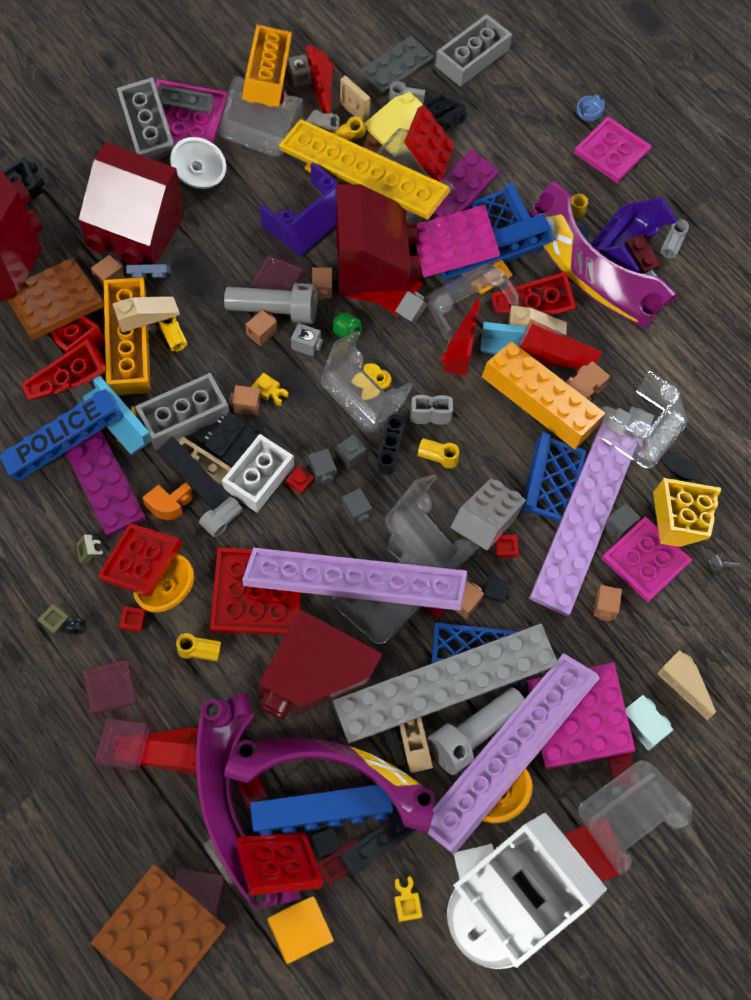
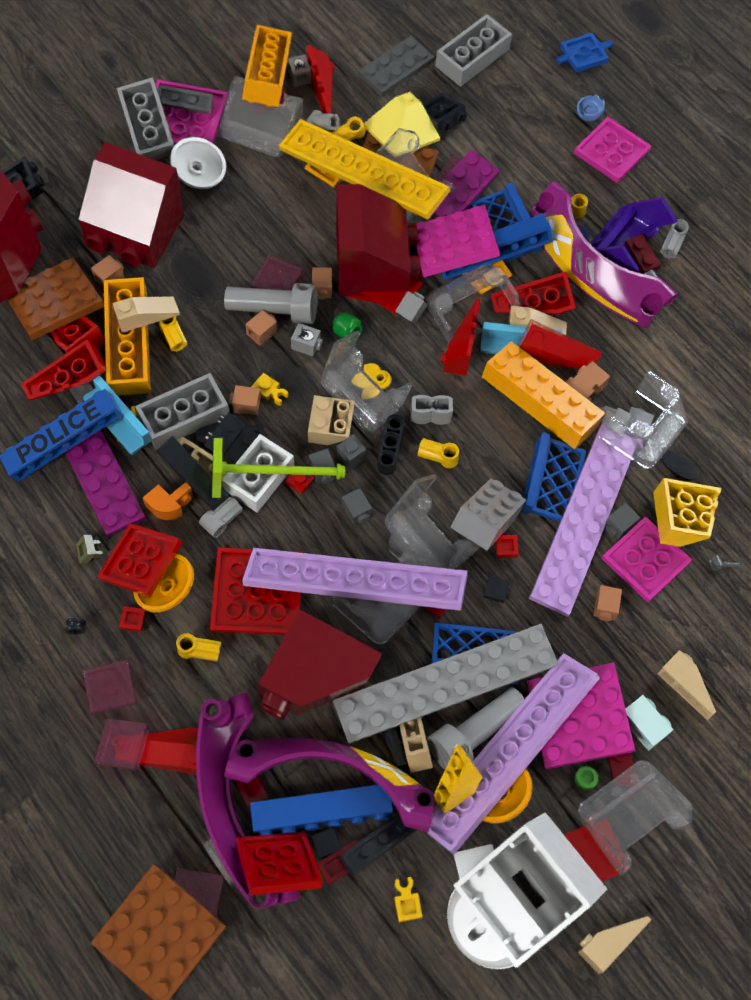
(53, 619): olive plate -> none
(157, 271): sand blue plate -> none
(221, 468): none -> lime tile
(300, 930): light orange slope -> none
(313, 225): dark purple windscreen -> none
(330, 420): none -> tan slope
(354, 99): tan tile -> none
(398, 88): light grey piece -> none
(429, 143): red plate -> none
(458, 781): none -> yellow slope
(472, 597): nougat brick -> none
(584, 52): none -> blue plate
(586, 778): none -> bright green tile
(607, 945): none -> tan slope

